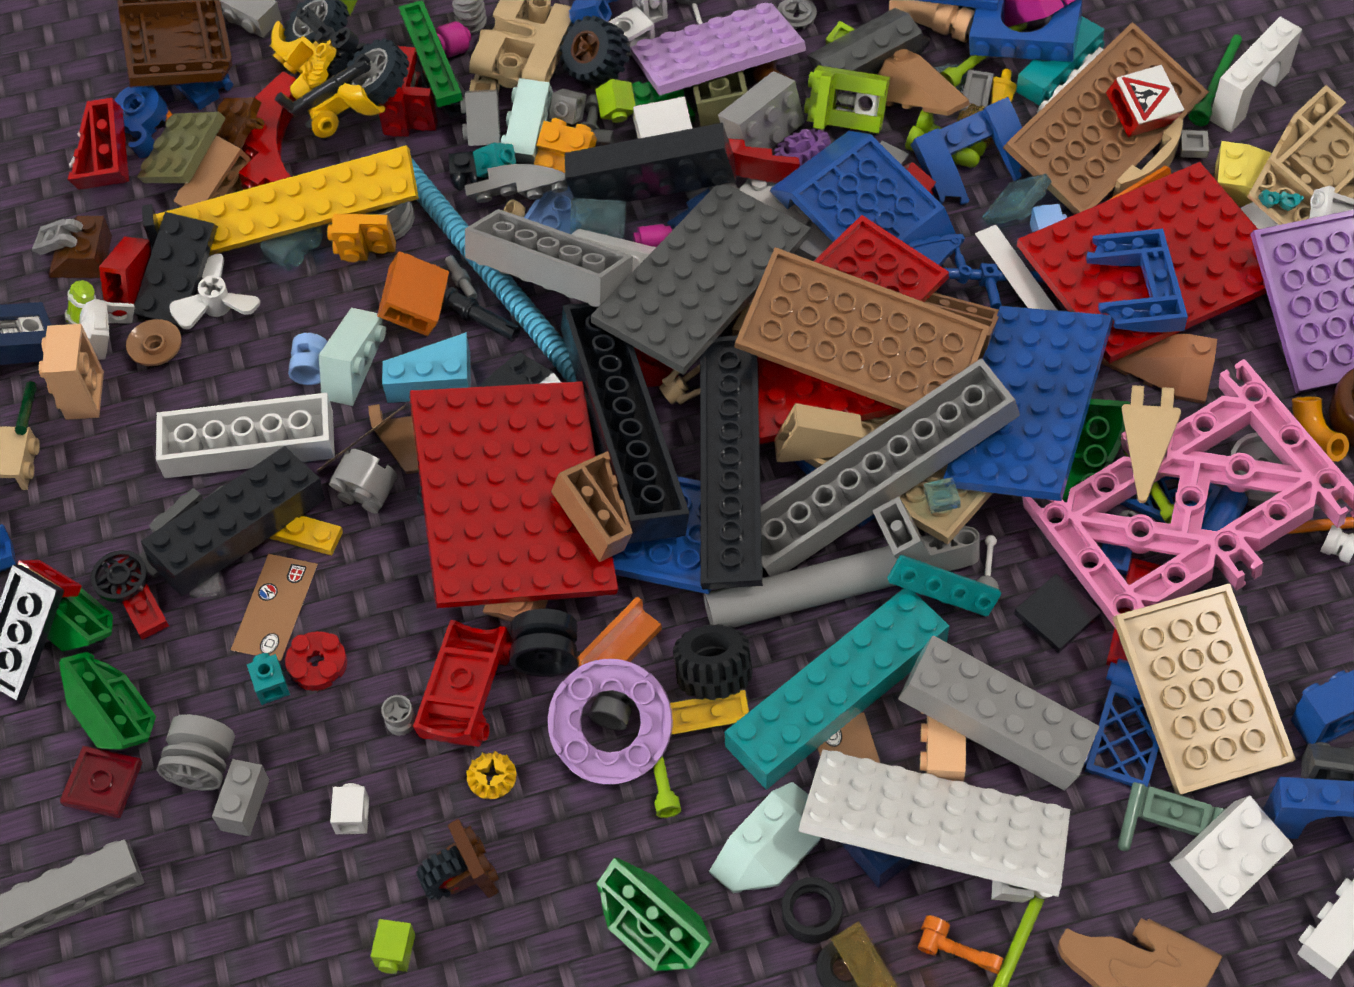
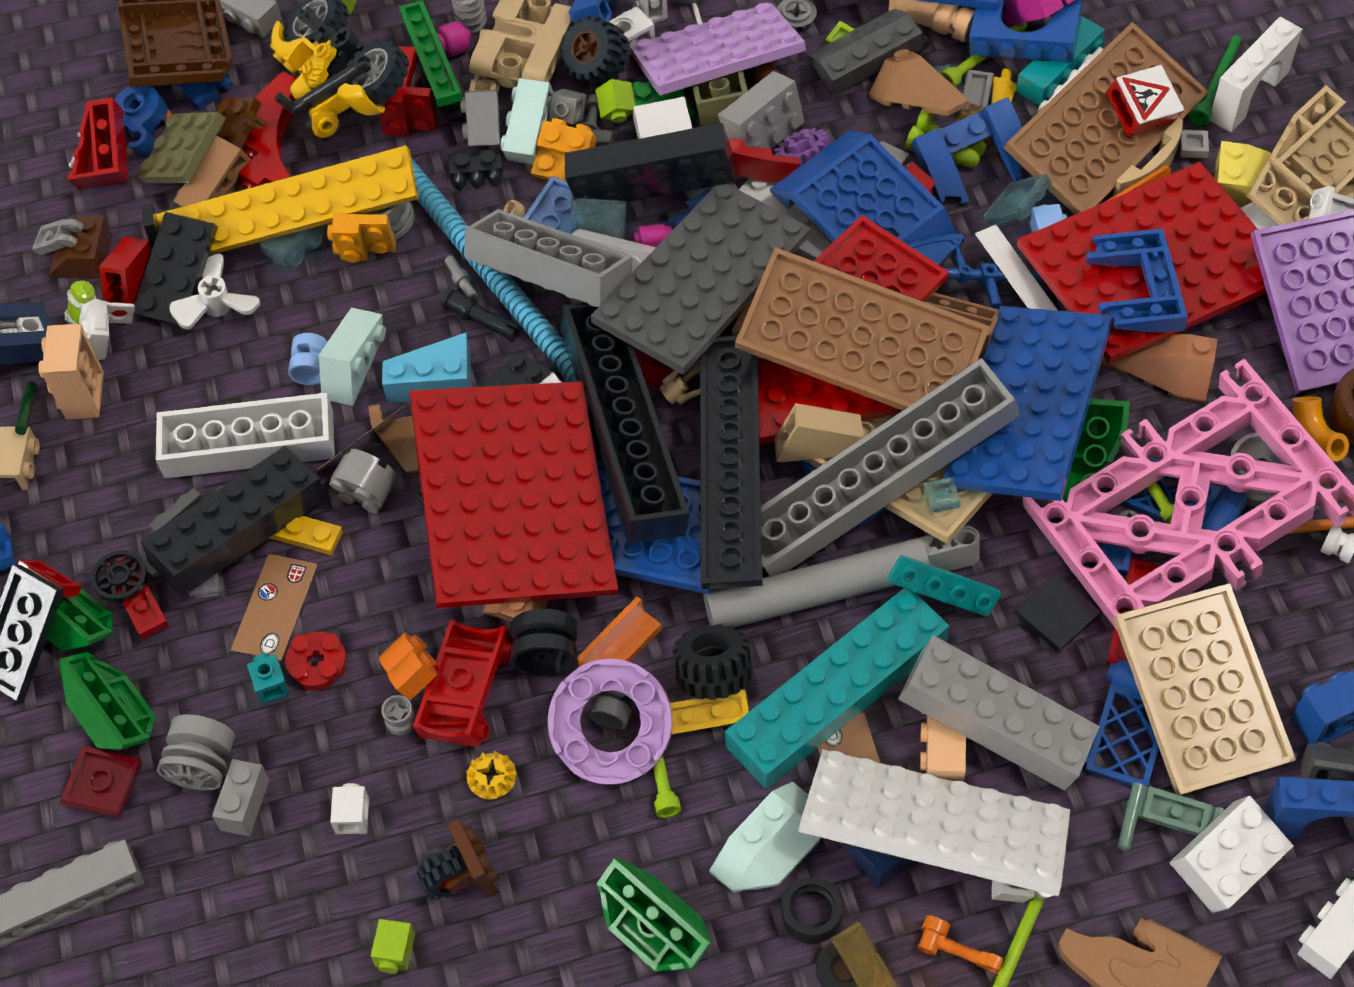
(153, 334): medium nougat dish -> none
(408, 665): none -> orange brick
(413, 293): orange brick -> none
(492, 156): teal bracket -> none
(525, 178): light grey slope -> none
(594, 506): medium nougat wedge -> none
(822, 103): lime brick -> none
(901, 531): light grey brick -> none
(990, 541): white hinge -> none
(1148, 436): tan flag -> none
(1285, 200): teal piece -> none

